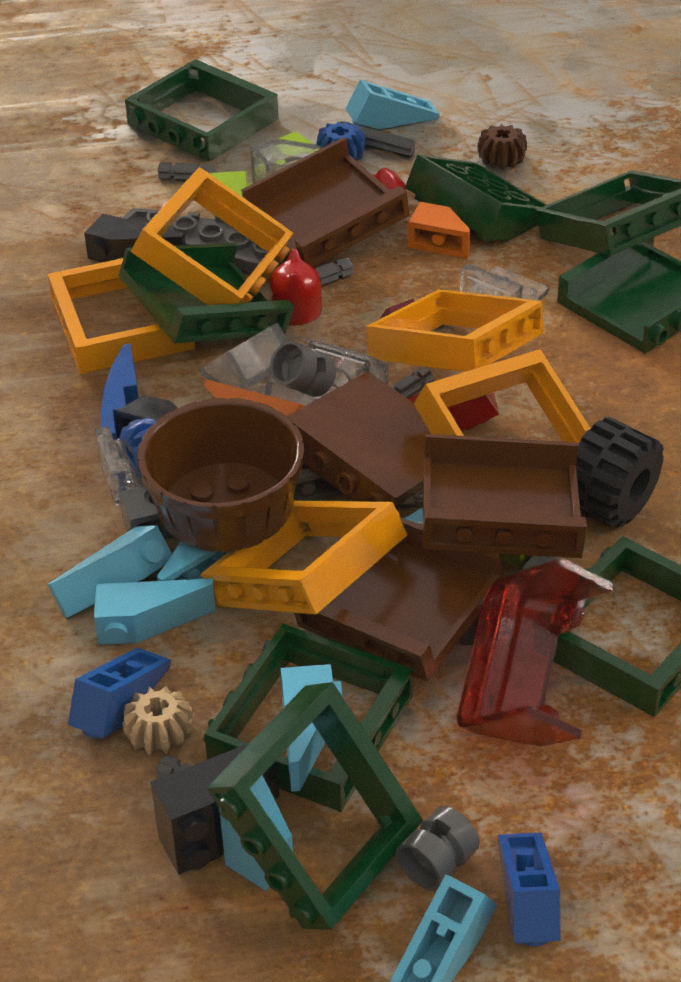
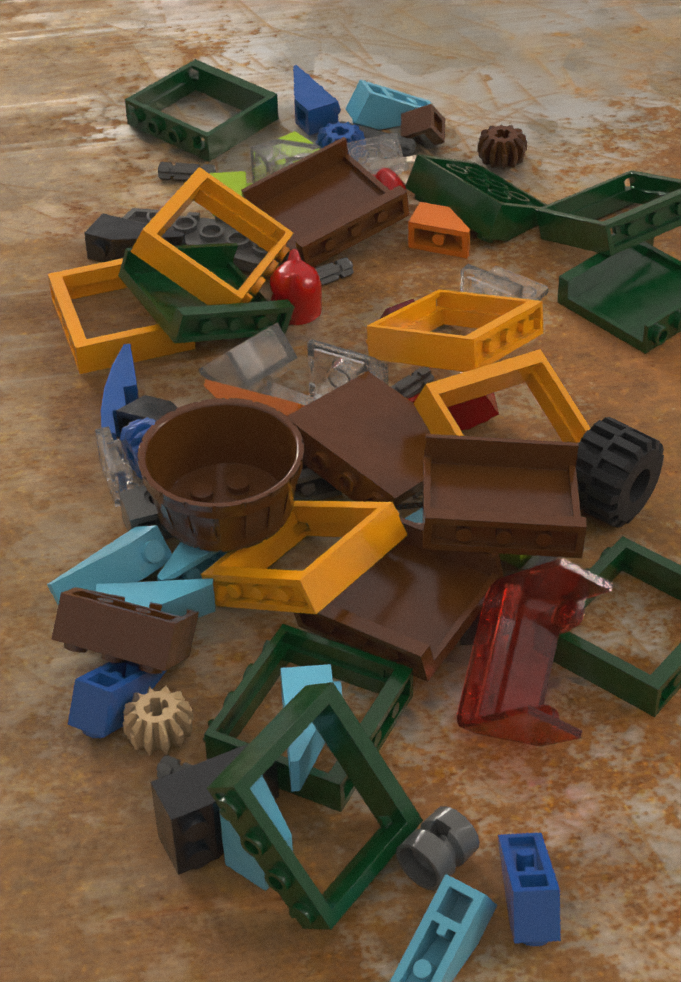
(123, 629): none -> reddish brown wedge
(302, 369): dark grey wheel -> none
(312, 103): none -> blue slope
(380, 153): none -> clear bracket
(425, 121): none -> reddish brown panel

